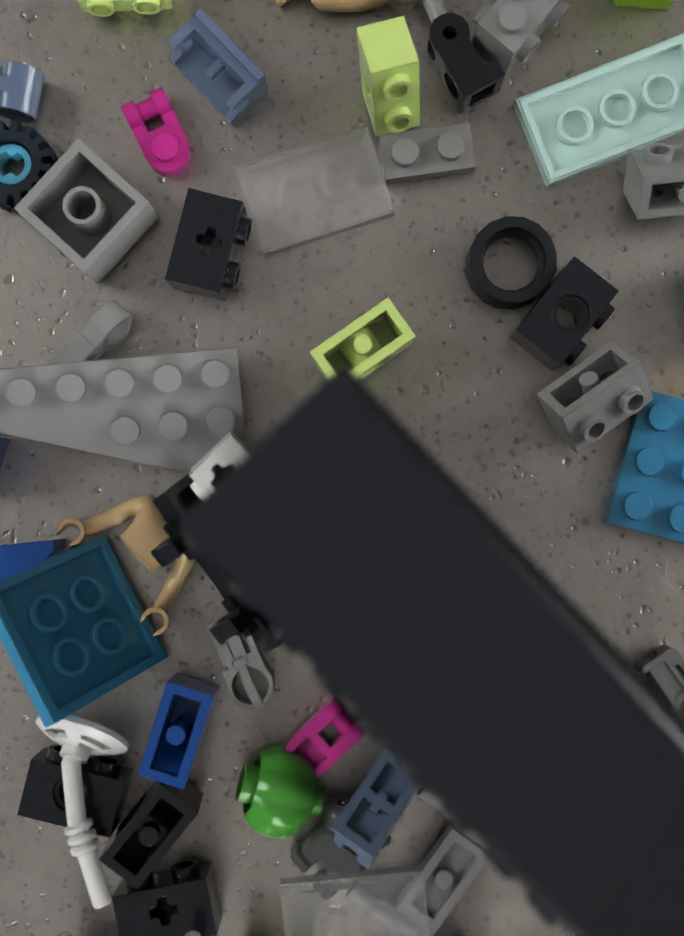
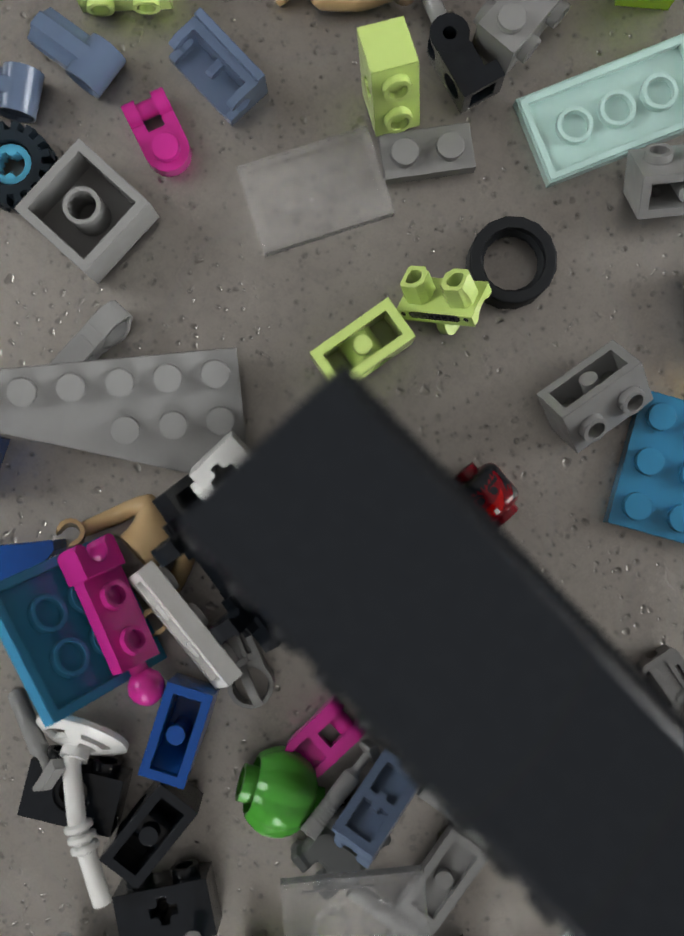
(35, 740): none -> light grey piece
(86, 58): none -> sand blue piece
(114, 614): none -> dark pink plate
(186, 624): none -> white plate
(201, 220): black brick -> none
(339, 791): none -> light grey piece
(444, 300): none -> yellowish green hips
(490, 490): none -> head
(573, 288): black brick -> none

